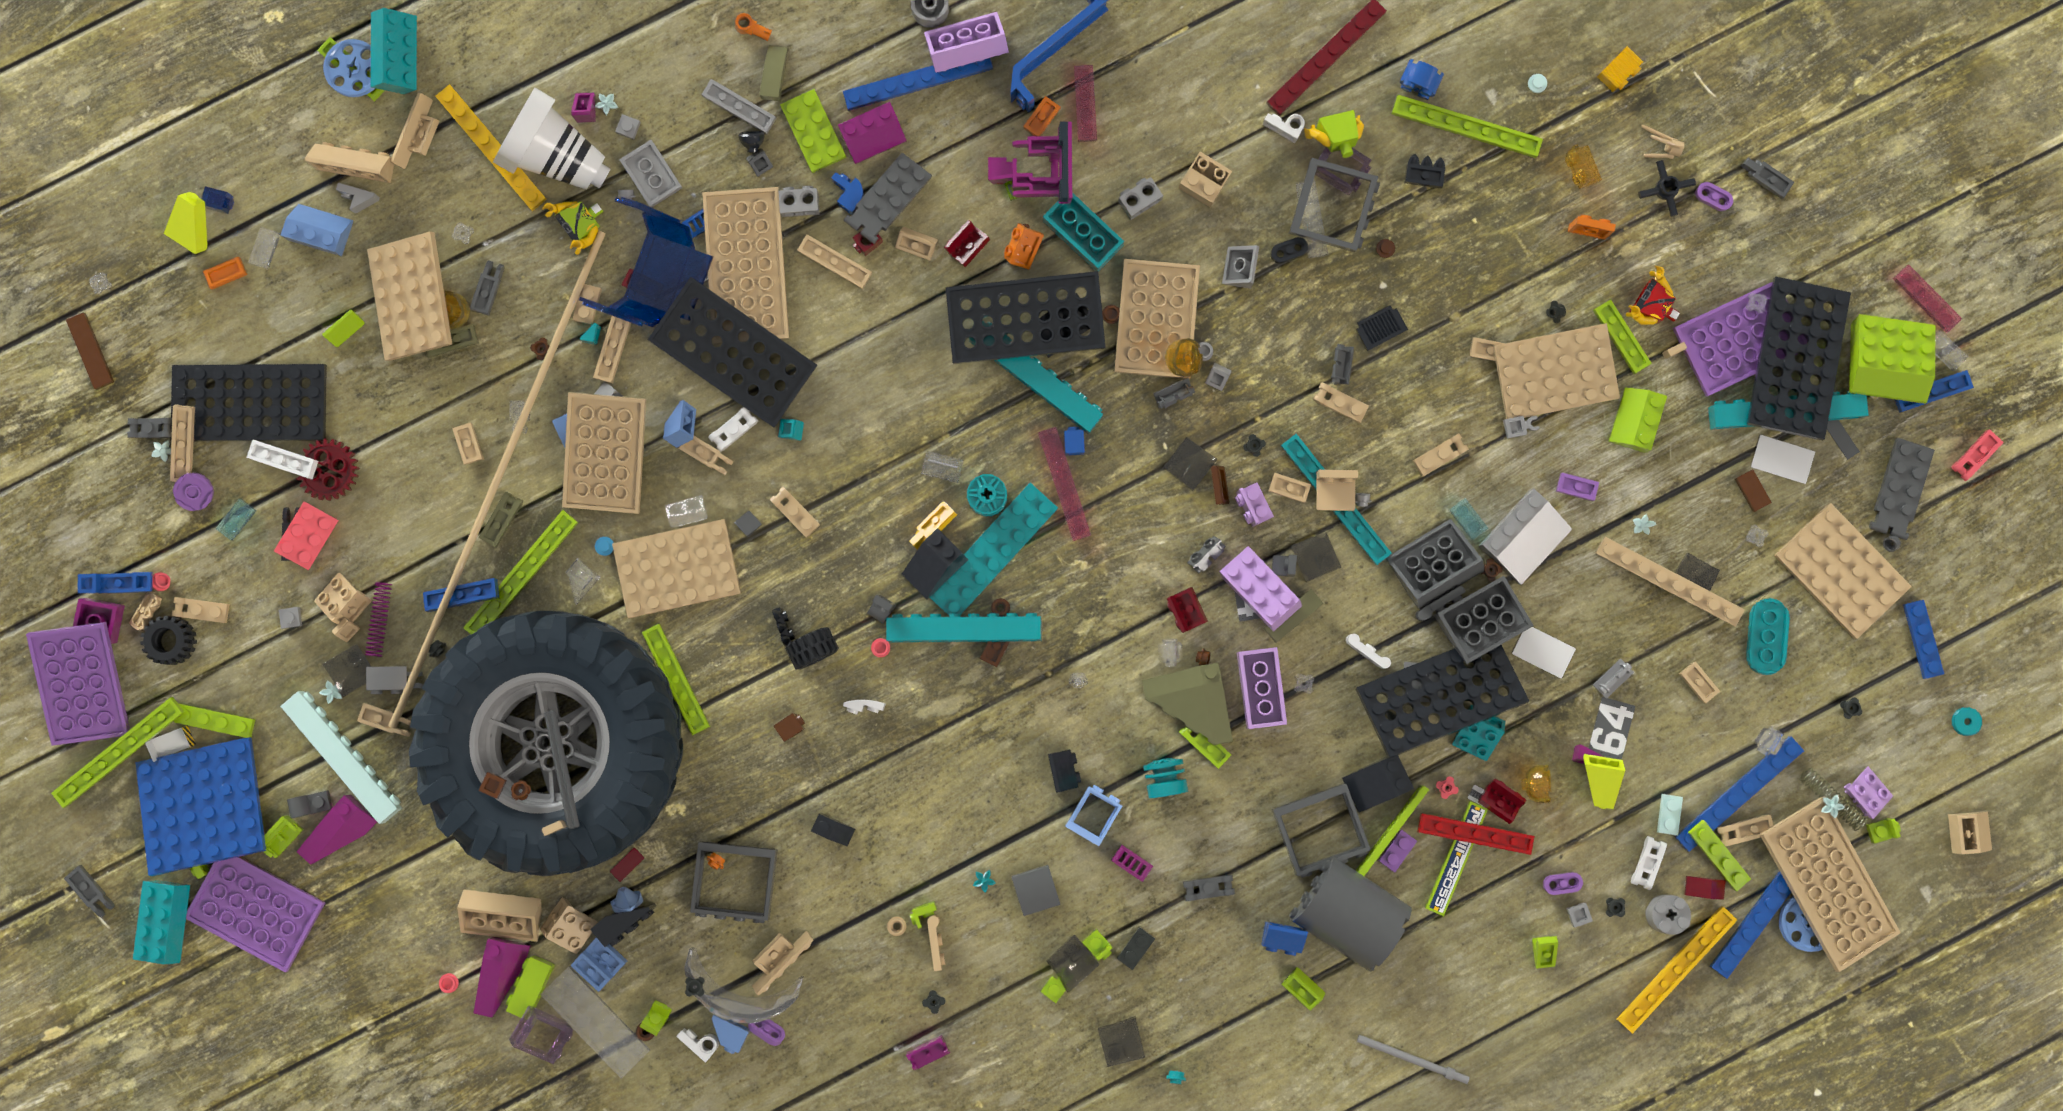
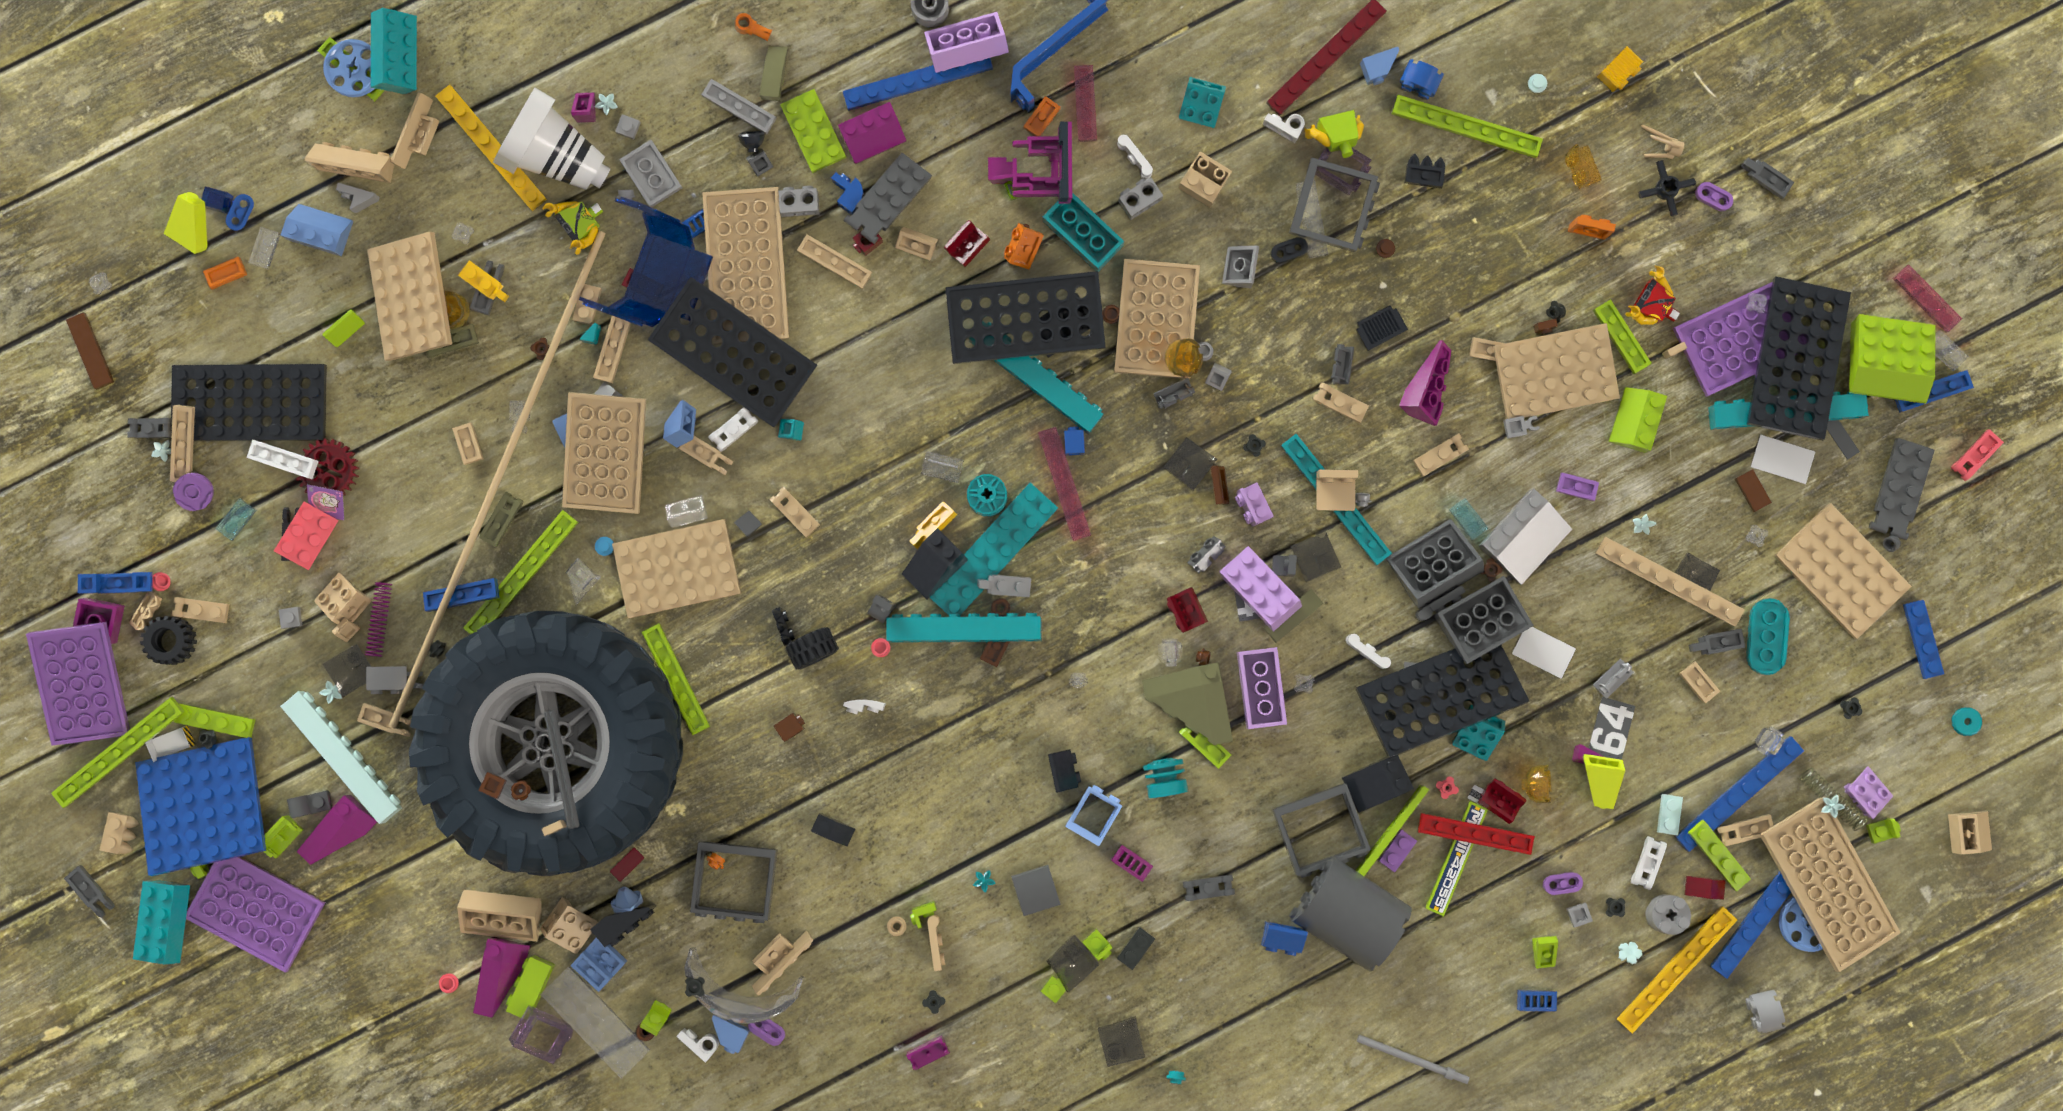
(117, 832): none -> tan plate
(206, 739): none -> pearl dark grey plate
(239, 212): none -> blue plate
(326, 500): none -> sticker
(482, 281): none -> yellow hinge
(1006, 585): none -> light grey hinge
(1135, 156): none -> white plate
(1202, 102): none -> teal bracket
(1289, 488): tan plate -> none
(1303, 988): lime slope -> none
(1378, 66): none -> medium blue slope
(1425, 390): none -> magenta wedge
(1521, 1000): none -> blue slope
(1545, 327): none -> reddish brown plate
(1629, 952): none -> light aqua plant
(1719, 642): none -> dark grey hinge
(1766, 1012): none -> light grey brick

